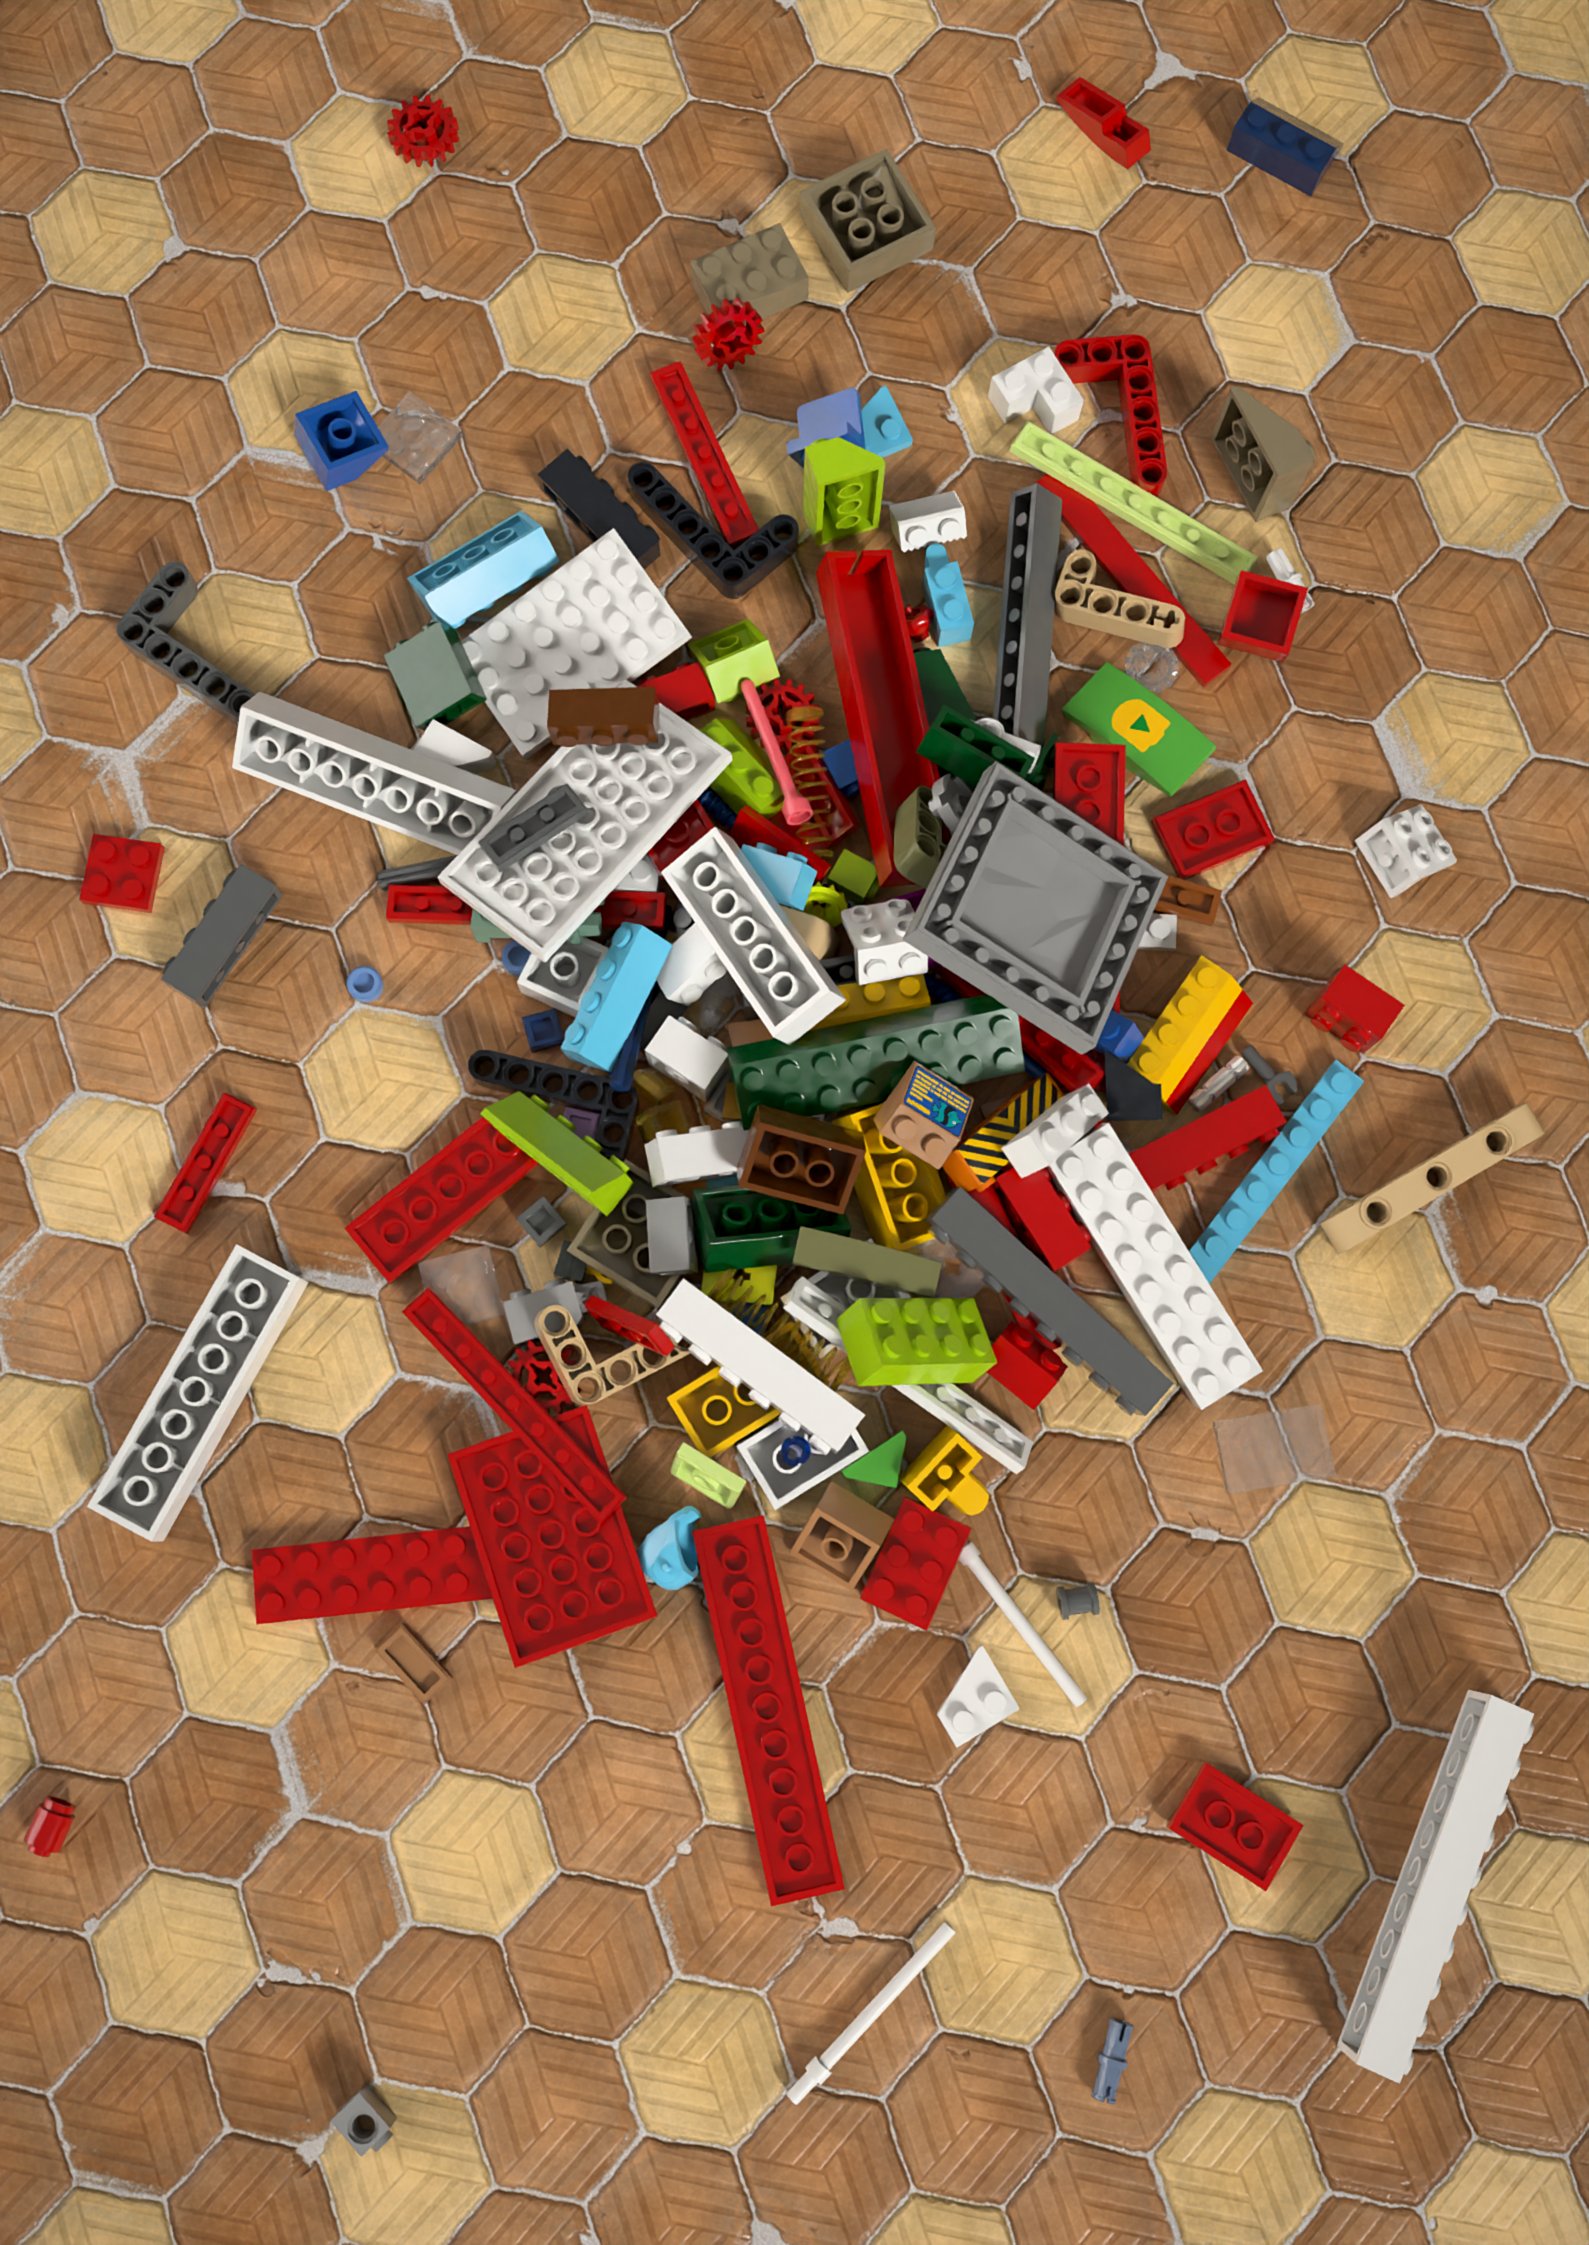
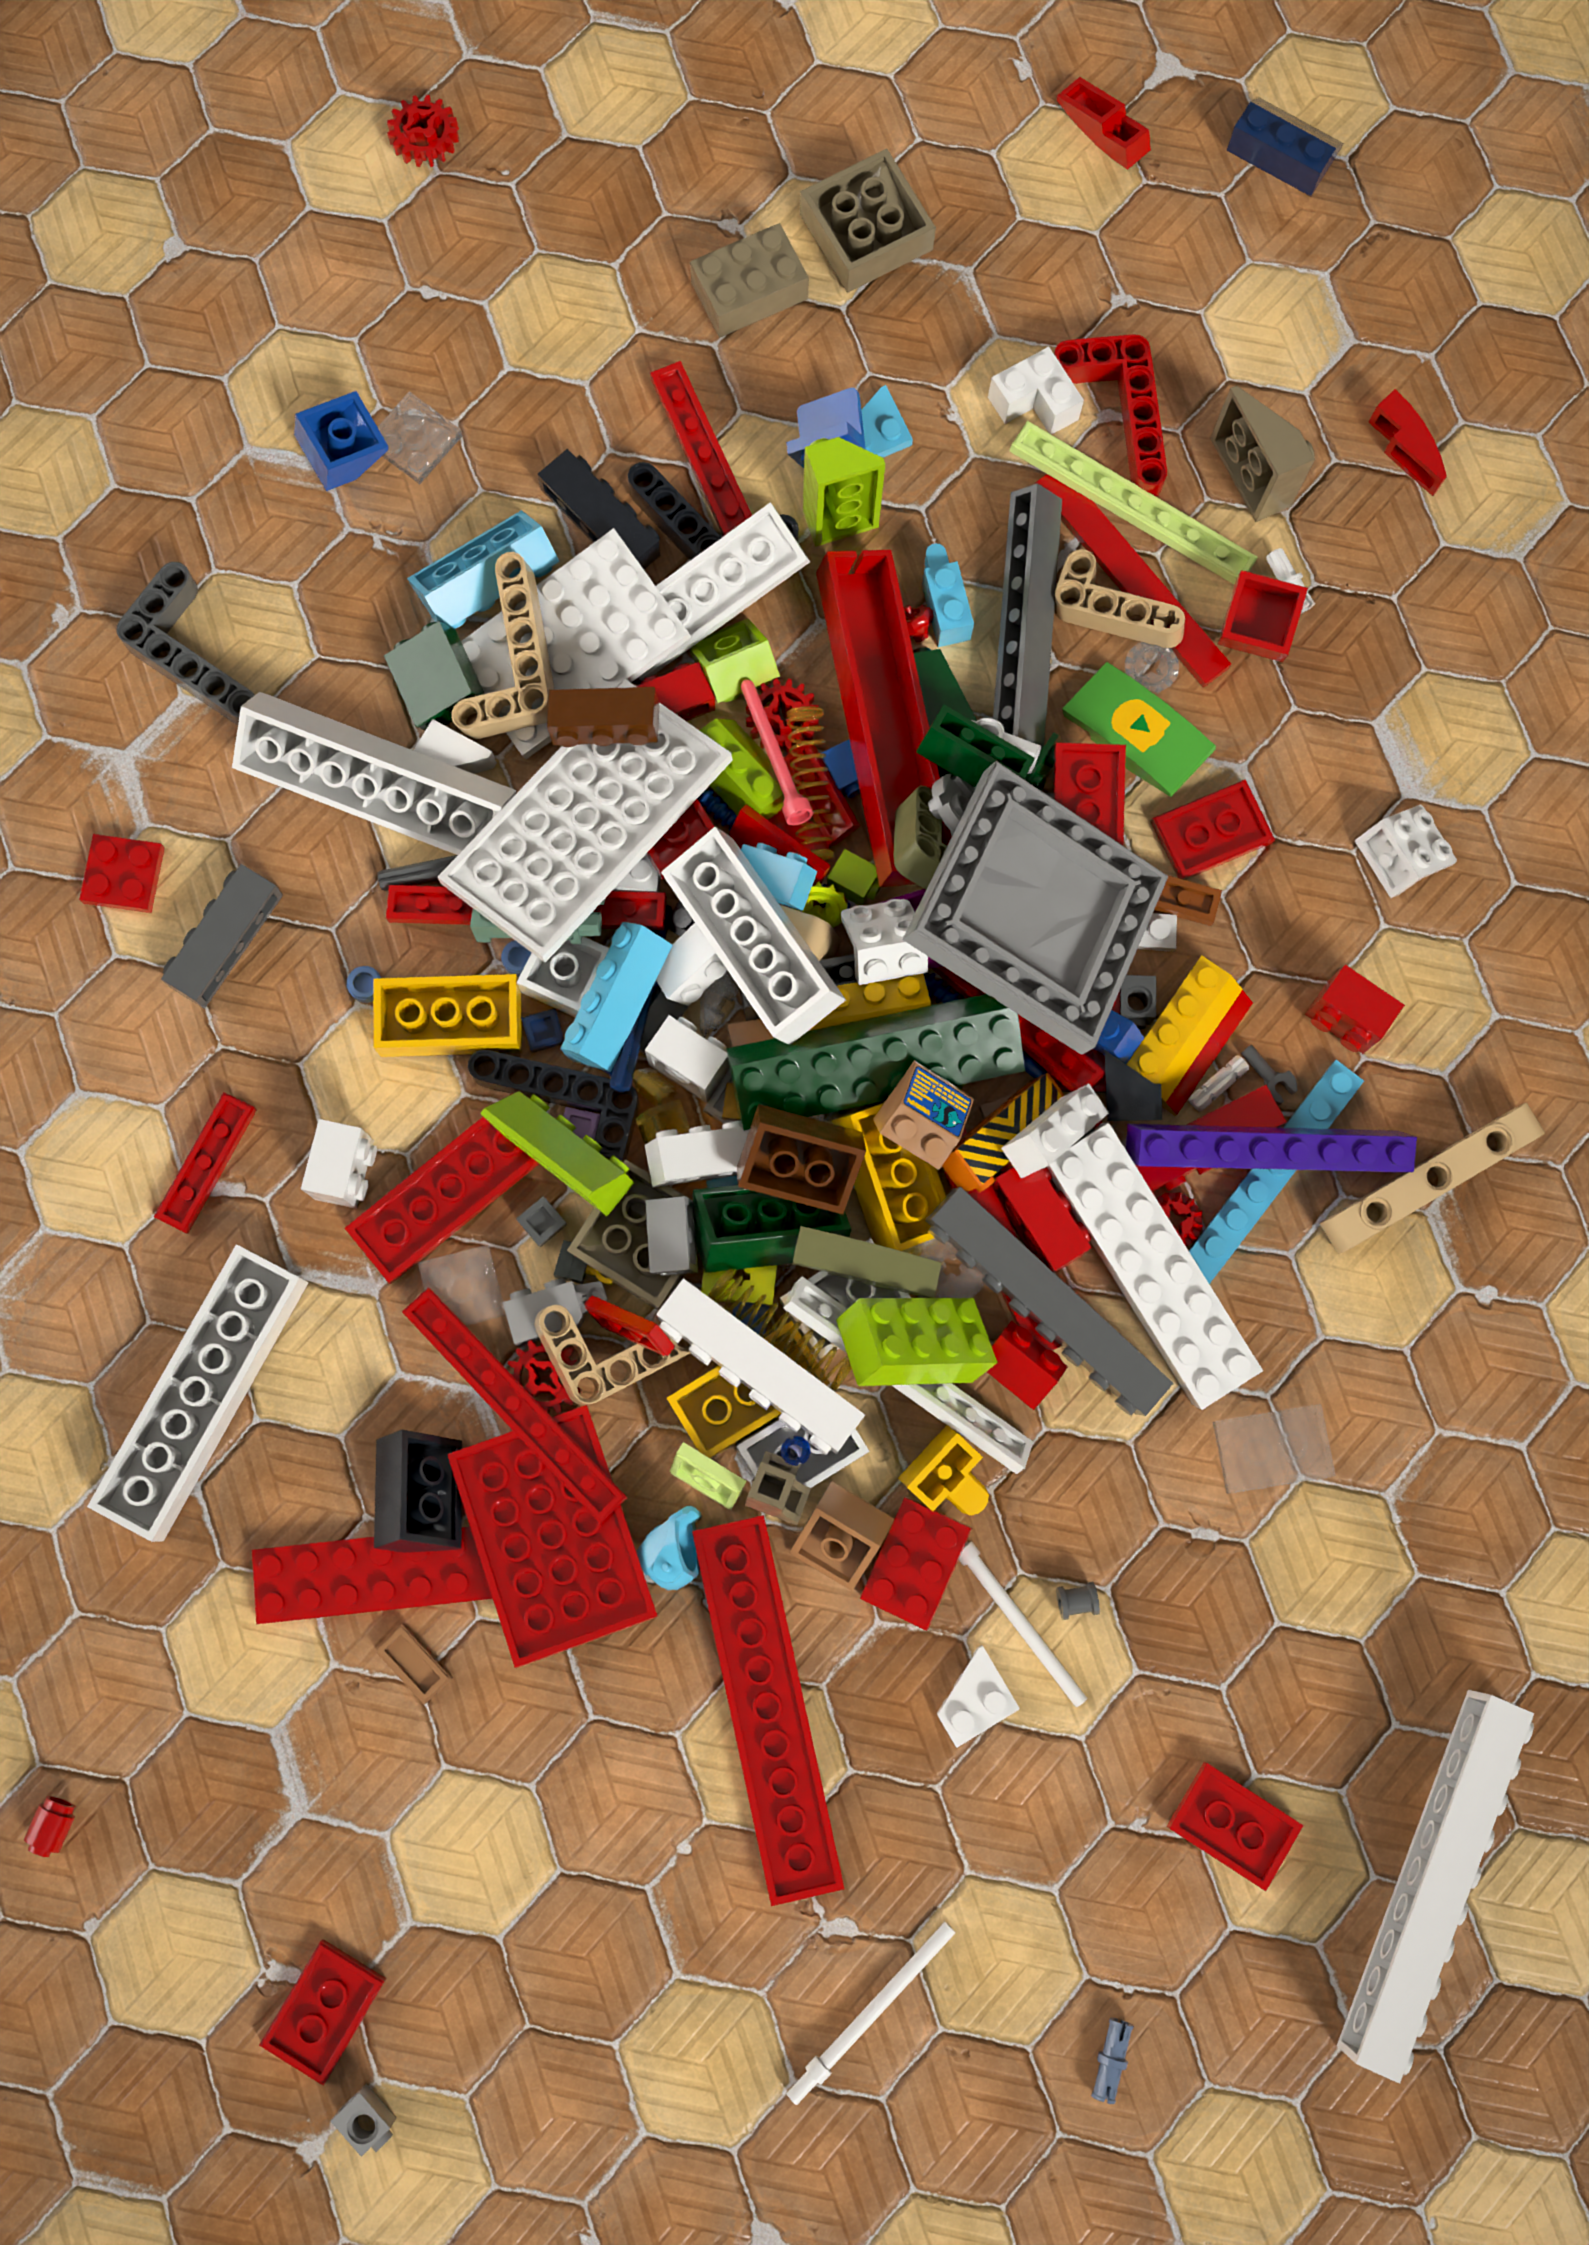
(322, 2012): none -> red tile
(339, 1164): none -> white brick
(416, 1494): none -> black slope
(447, 1015): none -> yellow brick
(522, 657): none -> tan beam
(533, 827): dark grey tile -> none
(728, 334): red gear -> none
(730, 577): none -> white plate
(777, 1490): none -> dark tan brick
(880, 1465): bright green slope -> none
(928, 521): white brick -> none
(1143, 988): none -> dark grey brick
(1183, 1206): none -> red gear
(1270, 1148): none -> dark purple brick
(1410, 441): none -> red slope

